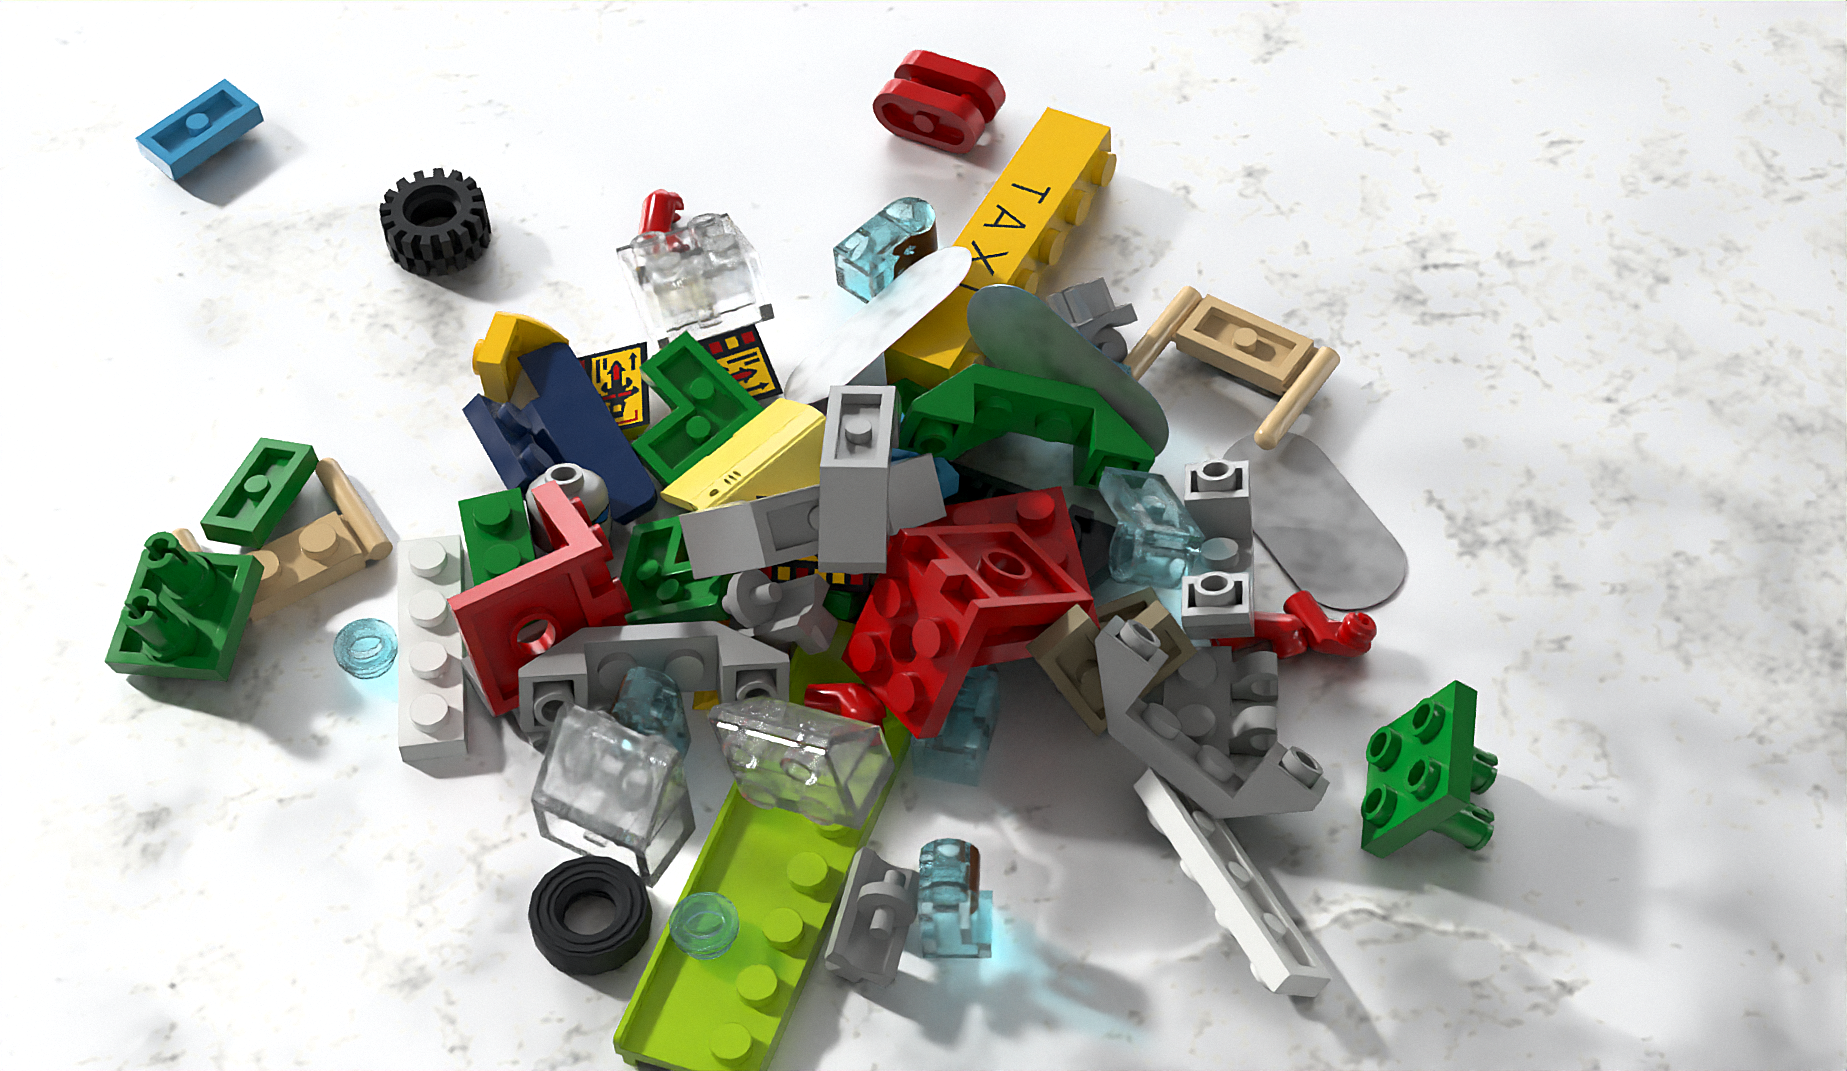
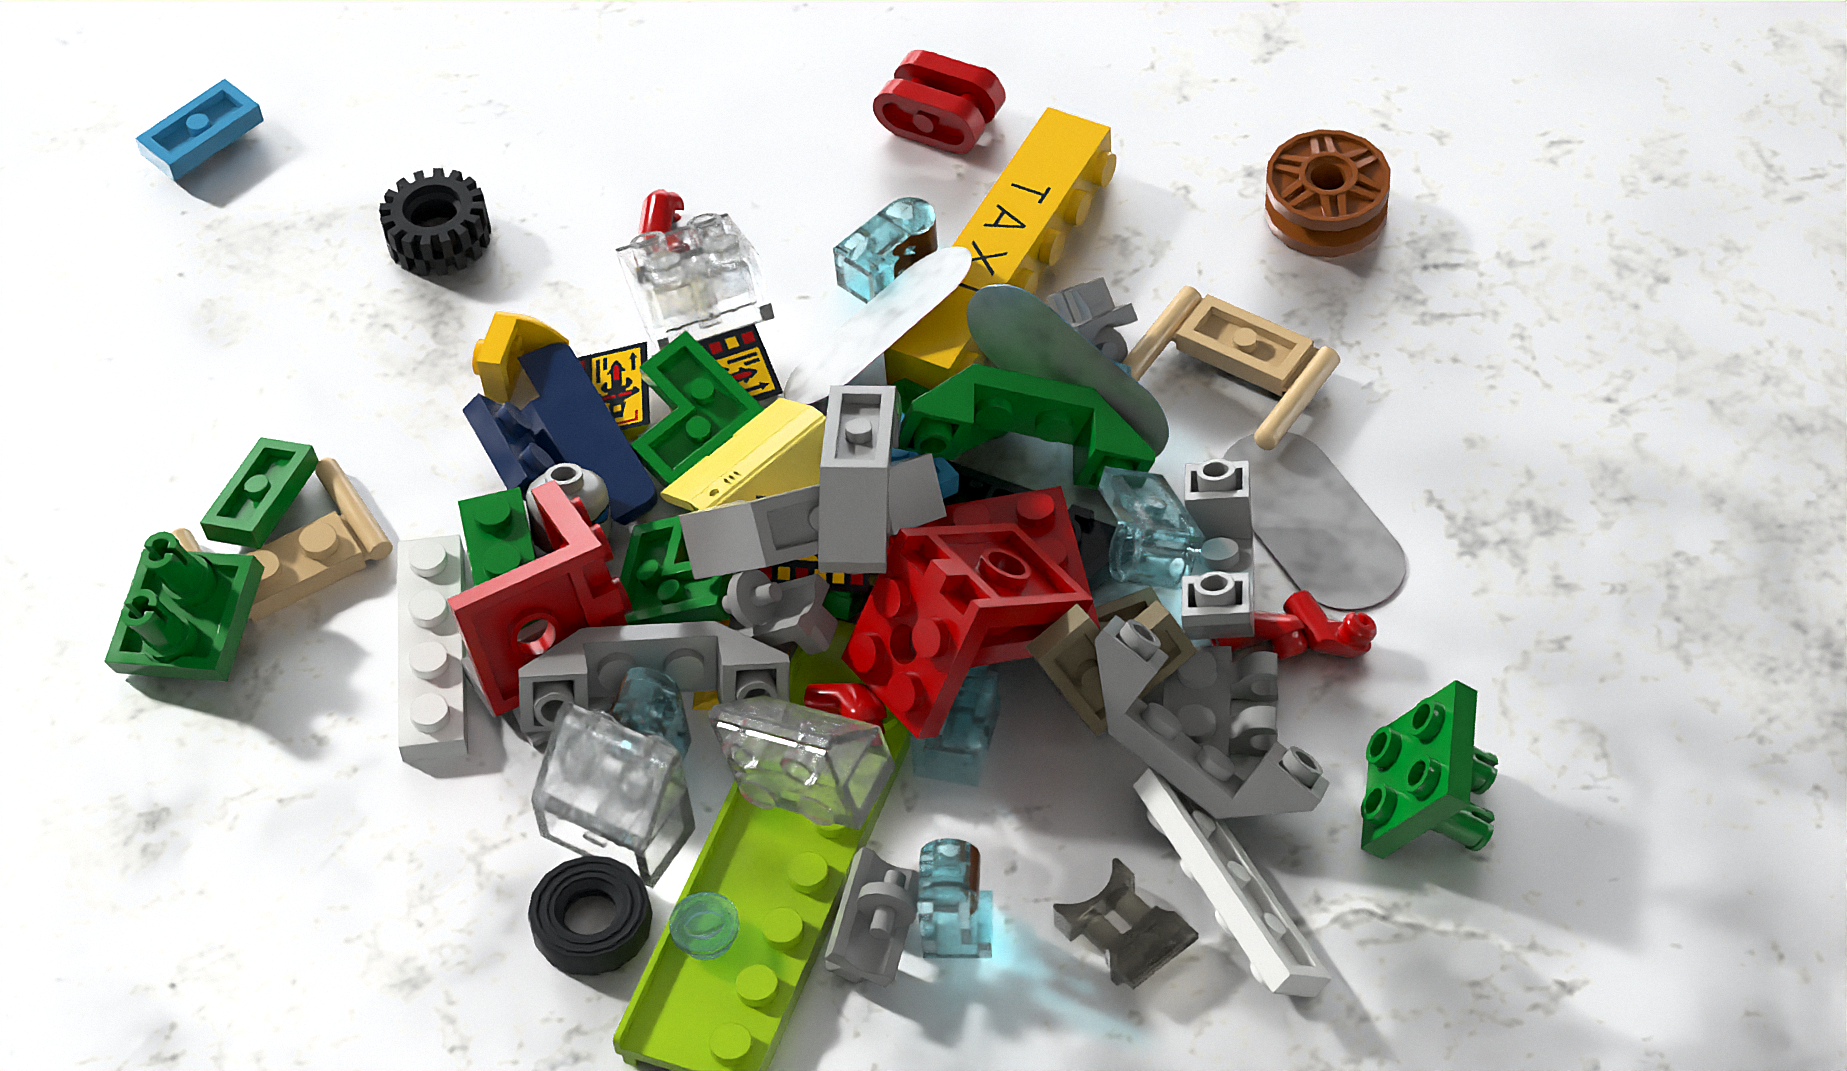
(366, 648): clear light blue plate -> none
(1138, 953): none -> clear smoke piece
(1327, 193): none -> dark orange wheel

